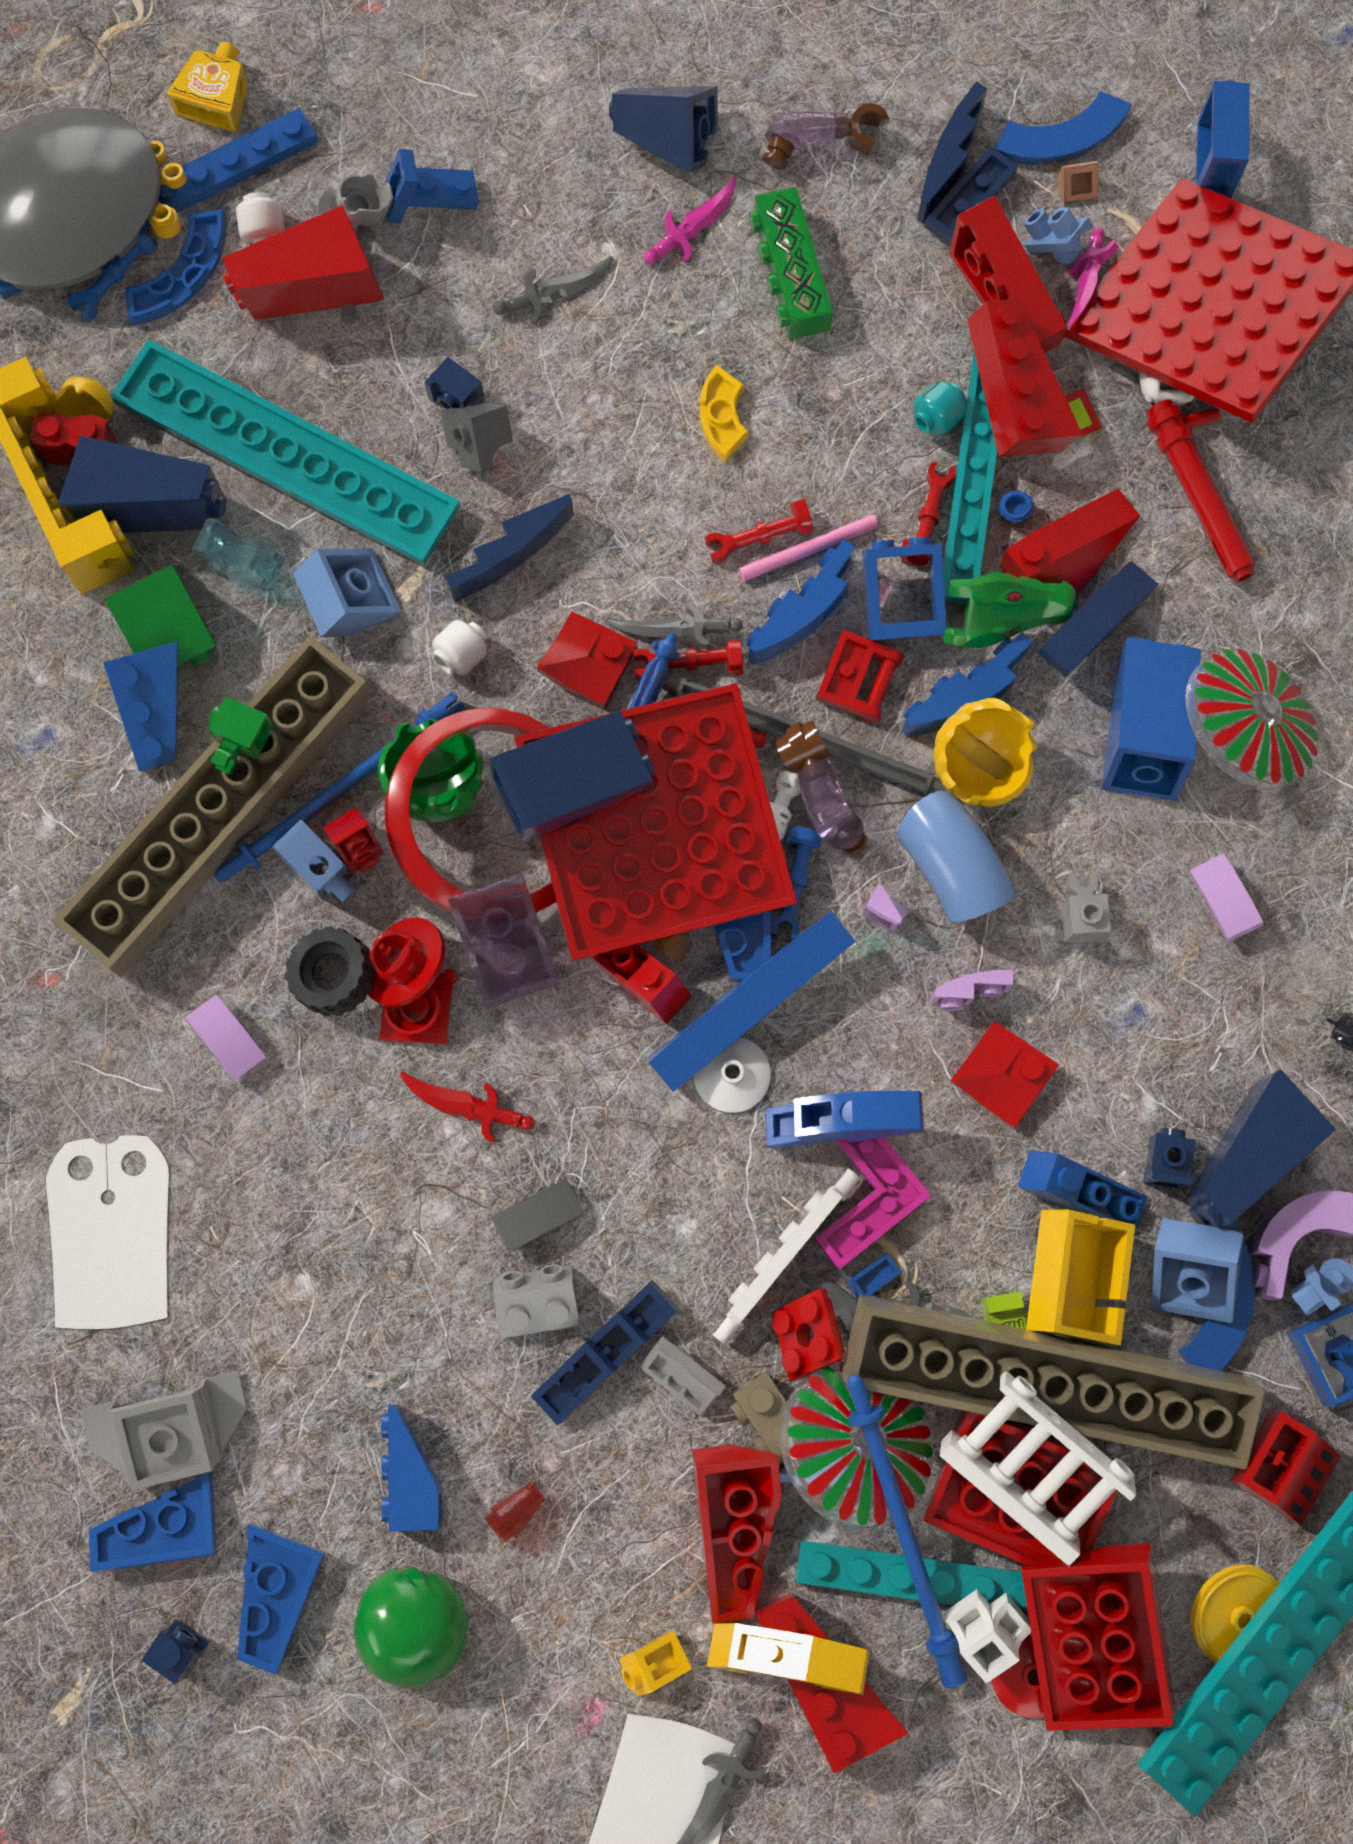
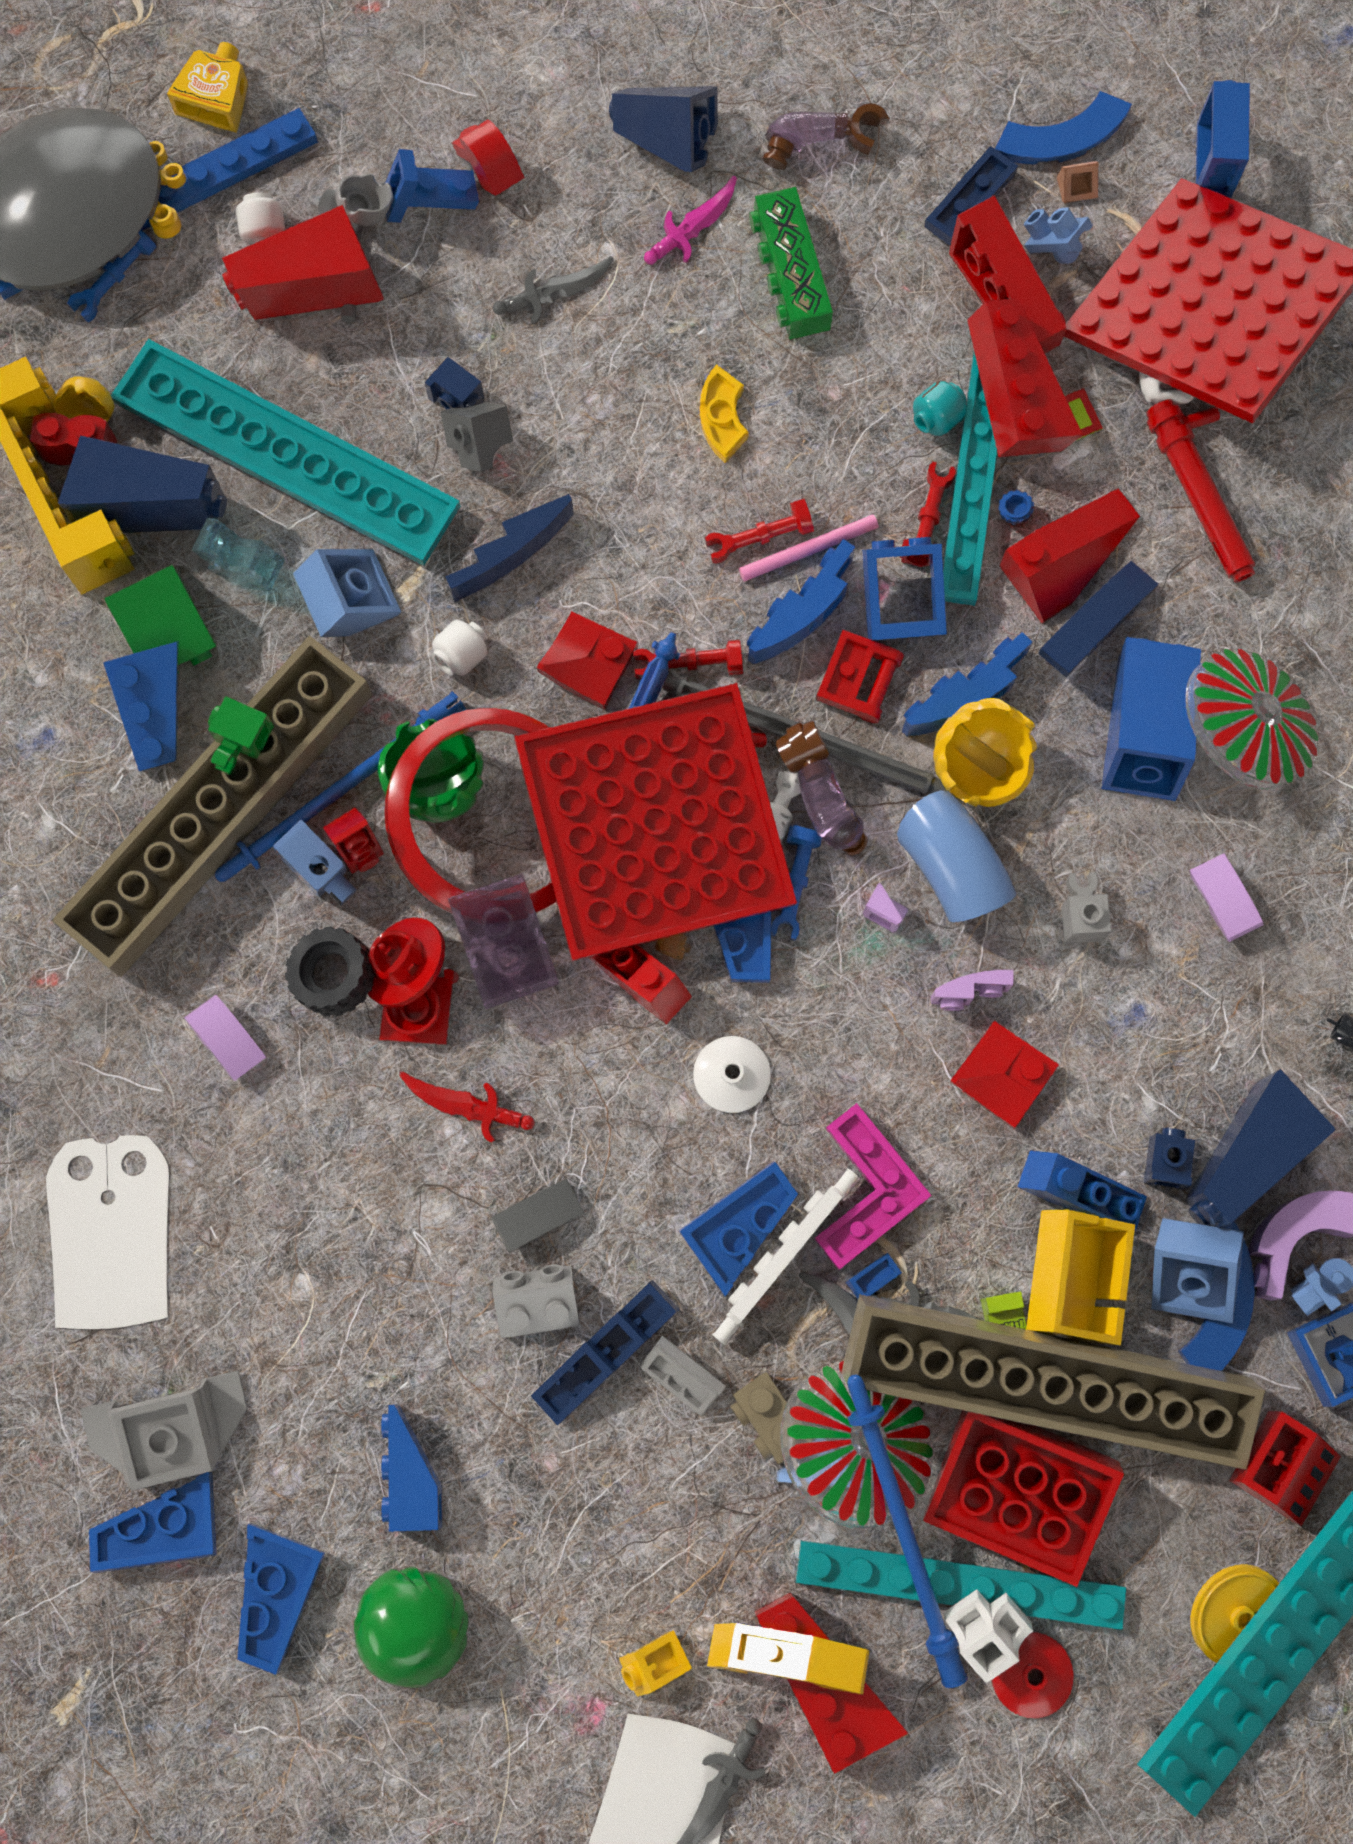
(175, 1652): dark blue brick -> none
(187, 276): blue tile -> none
(489, 156): none -> red brick
(514, 1512): clear red cone -> none
(570, 774): dark blue slope -> none
(663, 627): dark grey piece -> none
(737, 1225): none -> blue wing
(737, 1510): red wedge -> none
(750, 1001): blue slope -> none
(793, 1329): red piece -> none
(844, 1116): blue slope -> none
(950, 156): dark blue slope -> none
(1007, 605): green animal -> none
(1029, 1507): white fence -> none
(1090, 264): dark pink piece -> none
(1100, 1640): red slope -> none

